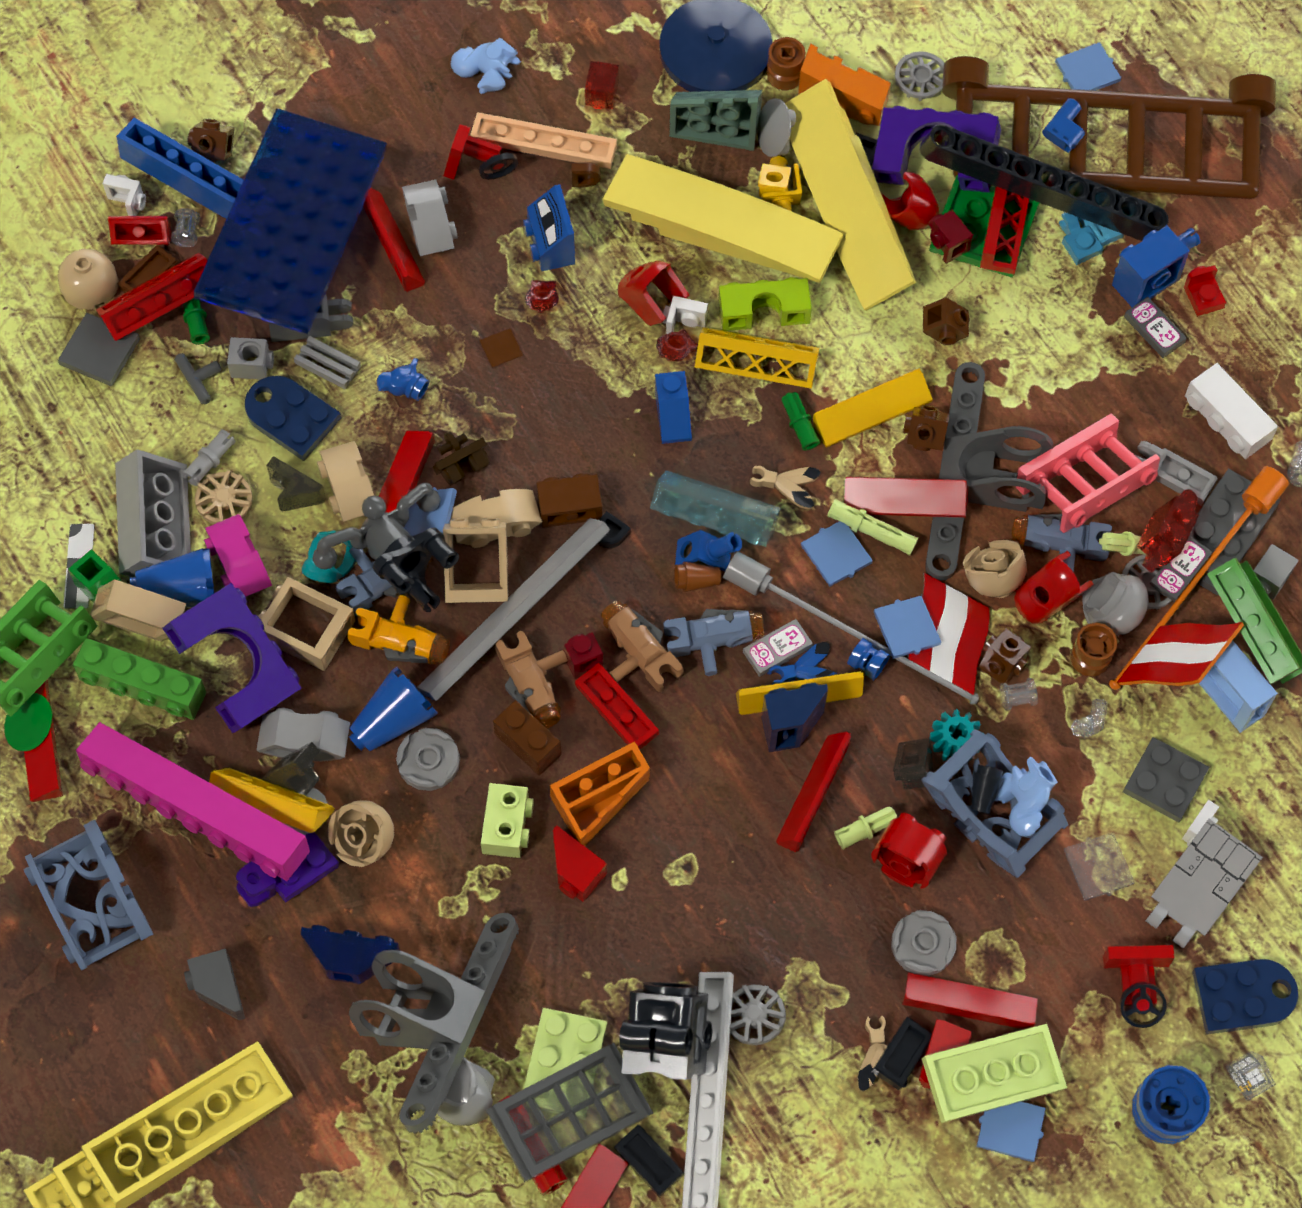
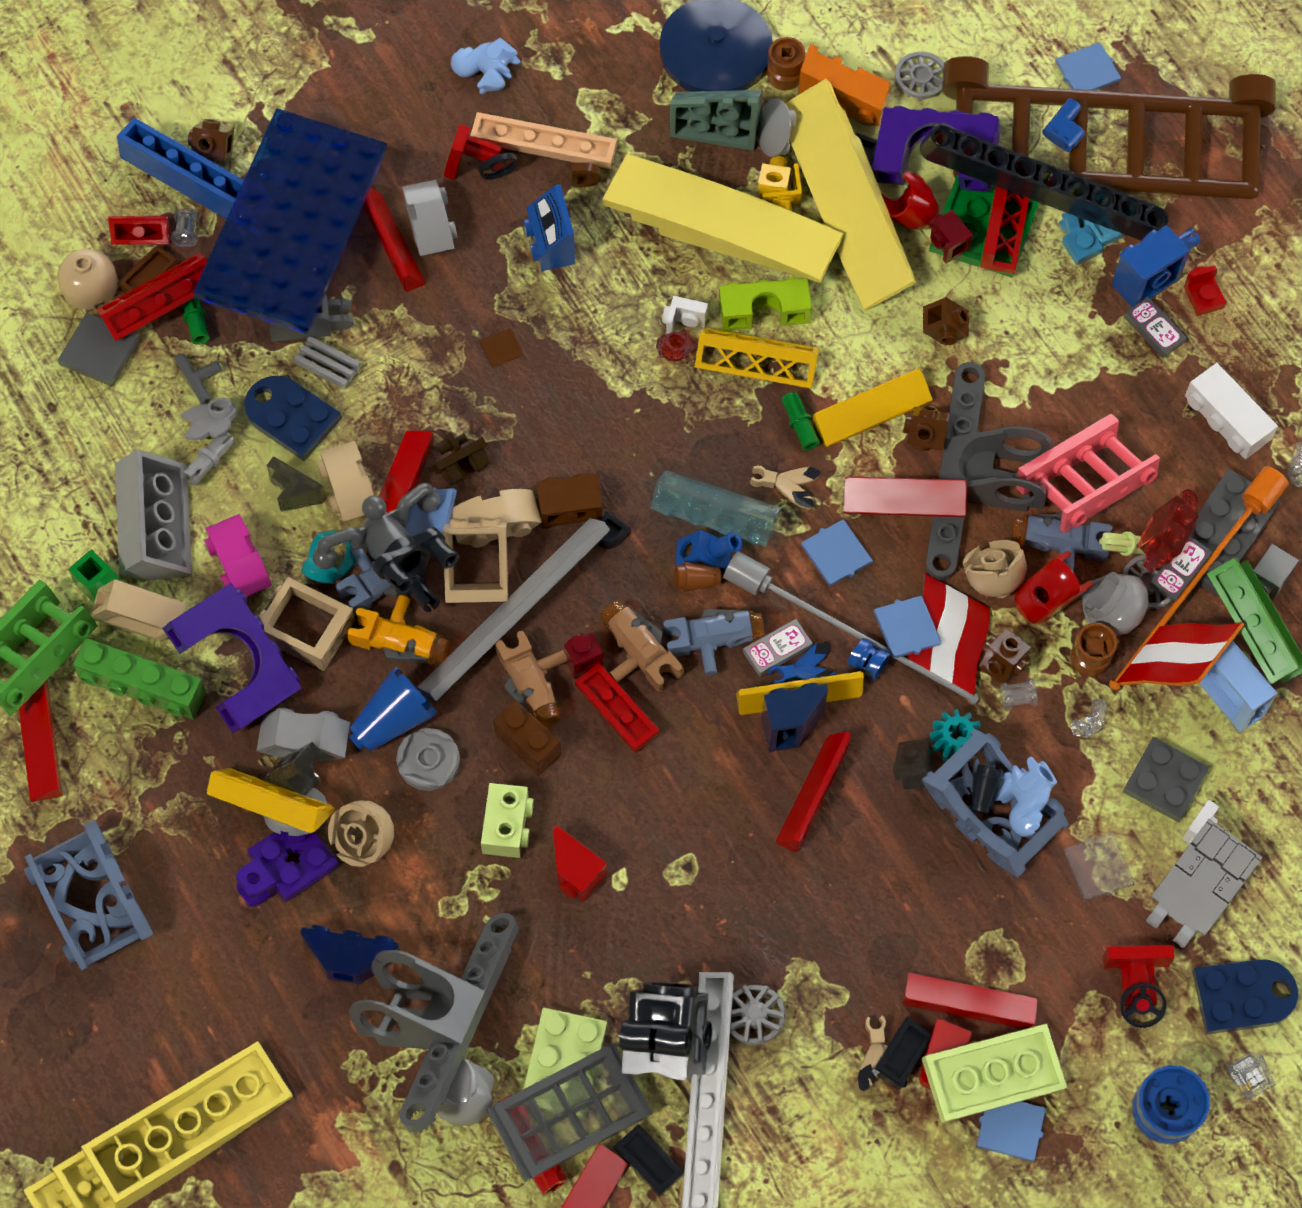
(29, 724): green sticker -> none
(79, 544): white sticker -> none
(125, 190): white bracket -> none
(180, 578): blue cone -> none
(193, 802): dark pink brick -> none
(210, 419): none -> light grey plate
(215, 982): dark grey slope -> none
(223, 496): tan wheel -> none
(244, 348): light grey brick -> none
(404, 381): blue animal -> none
(542, 296): clear red animal -> none
(599, 791): orange wedge -> none
(601, 85): clear red brick -> none
(634, 292): red piece -> none
(673, 407): blue slope -> none
(864, 827): yellowish green axle -> none
(871, 526): yellowish green pin -> none
(910, 851): red brick -> none
(923, 943): light grey tile -> none
(1178, 472): light grey hinge -> none

